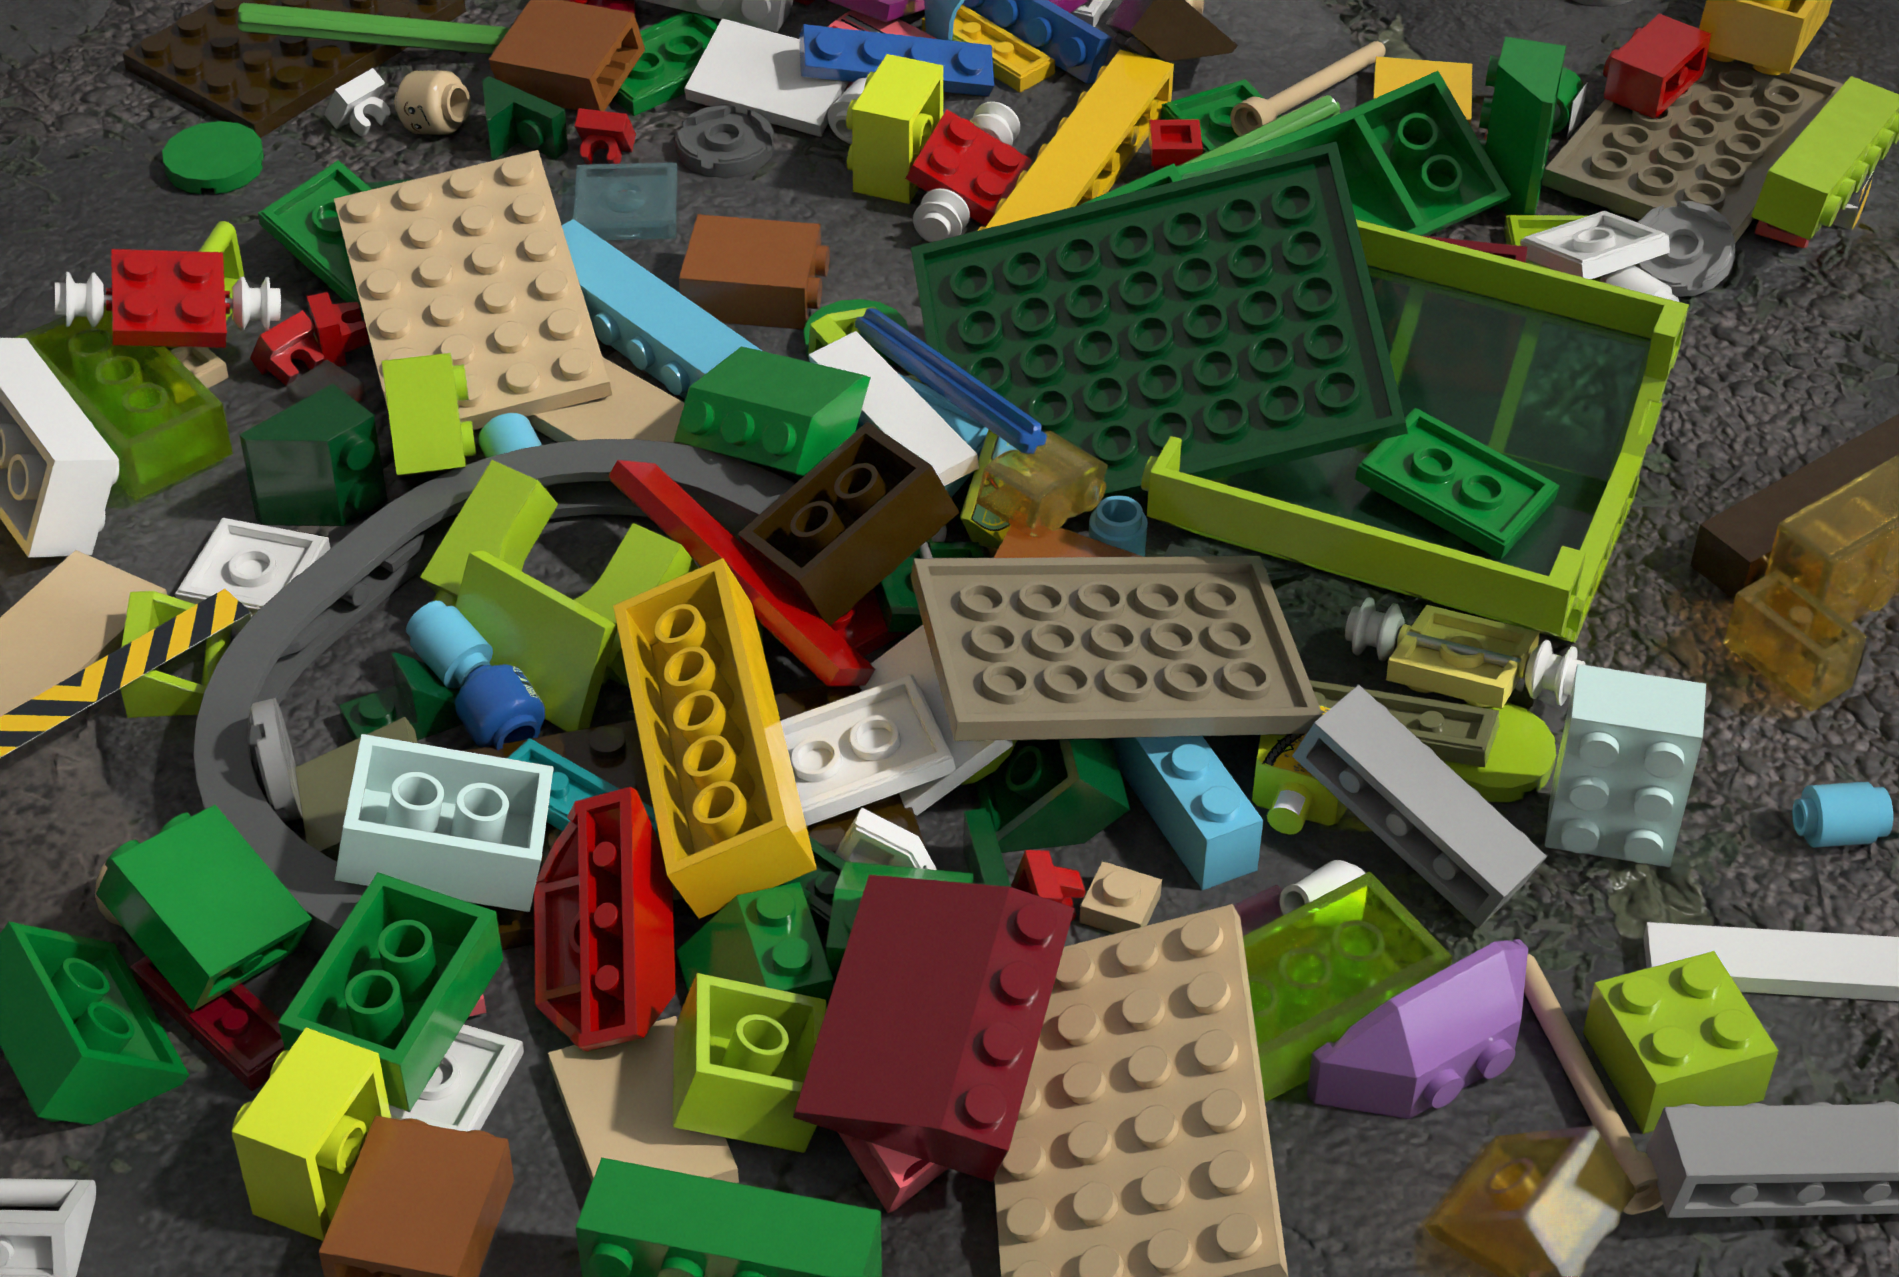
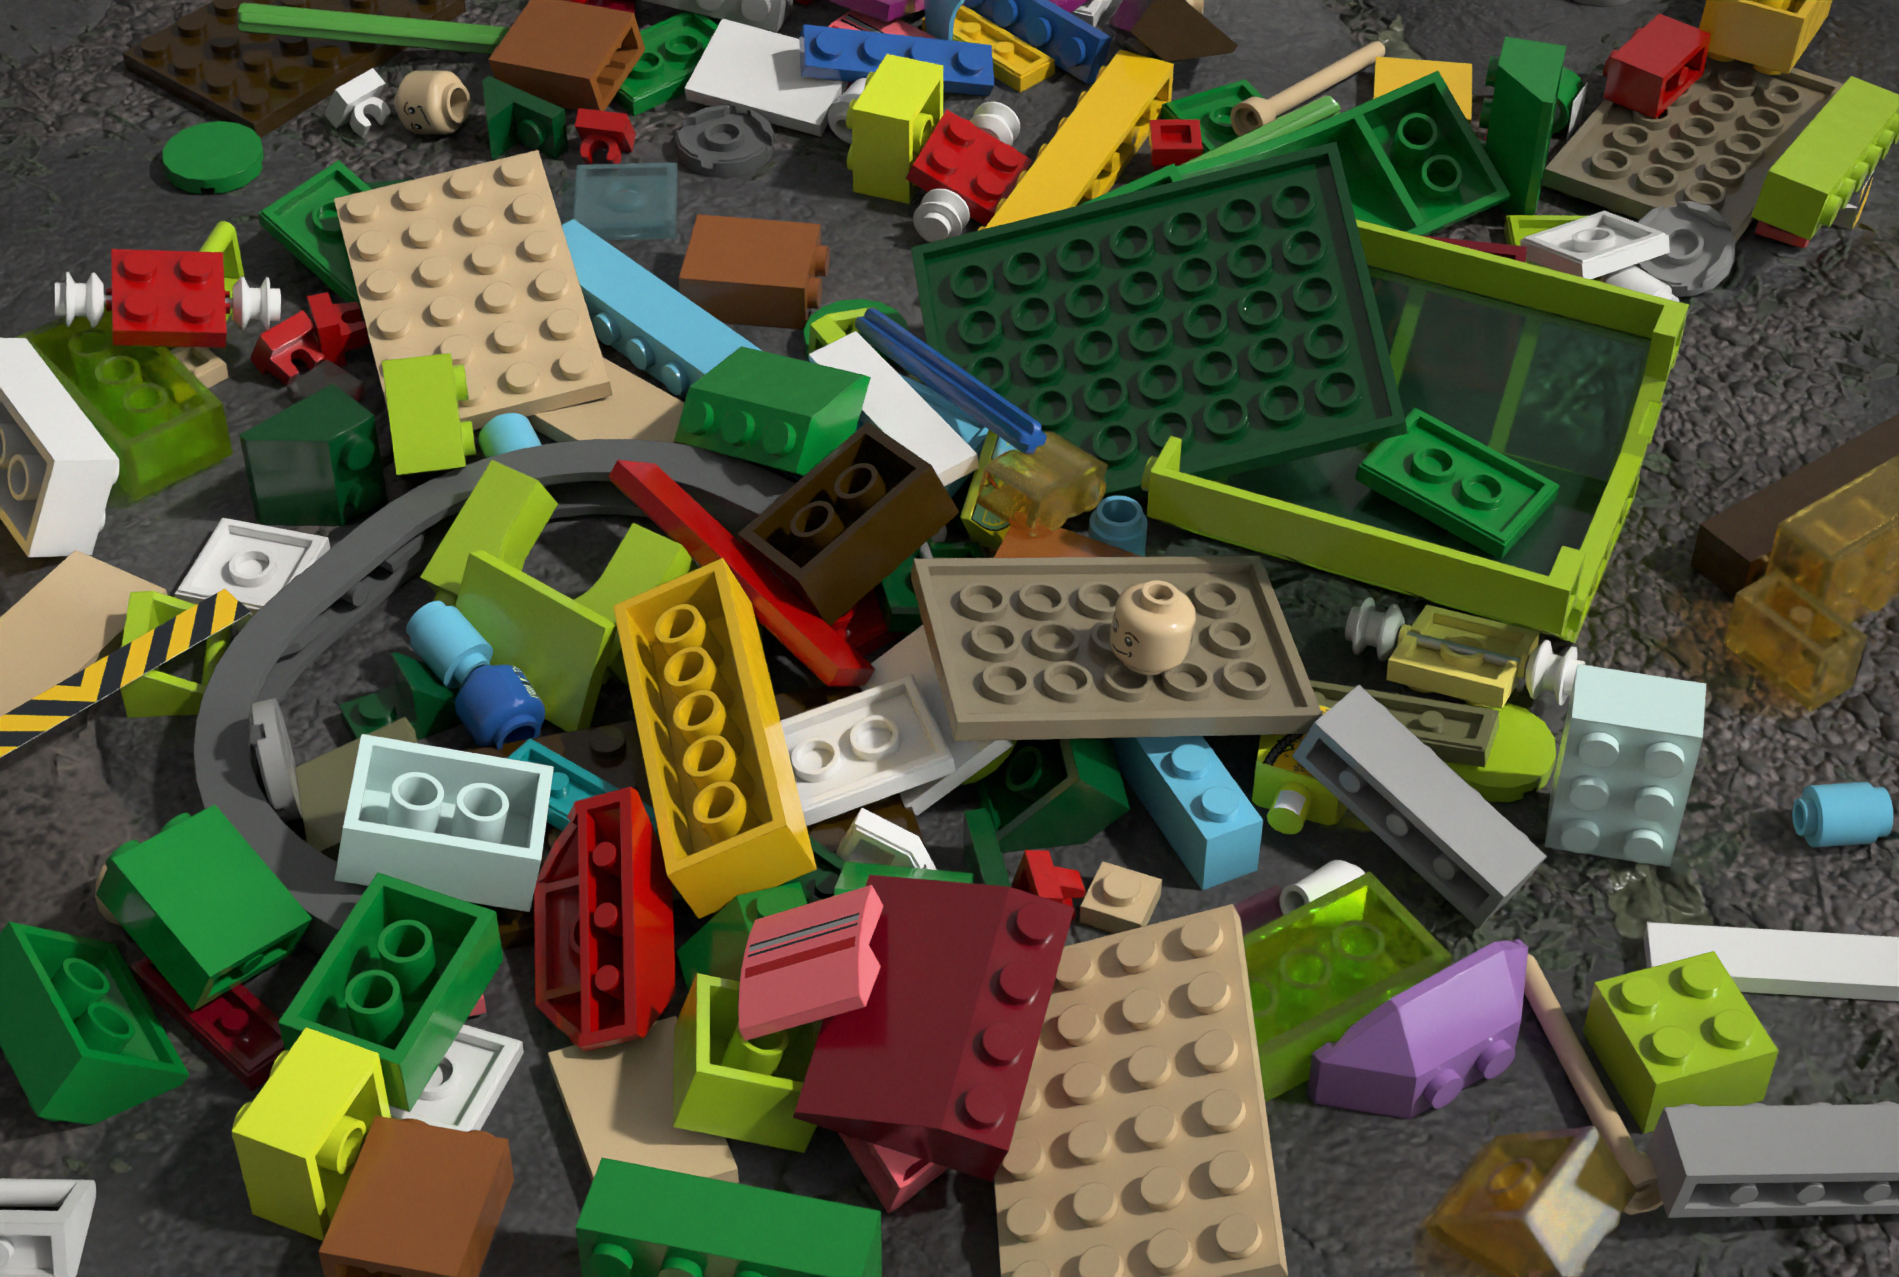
(809, 963): none -> coral slope
(1152, 627): none -> tan head

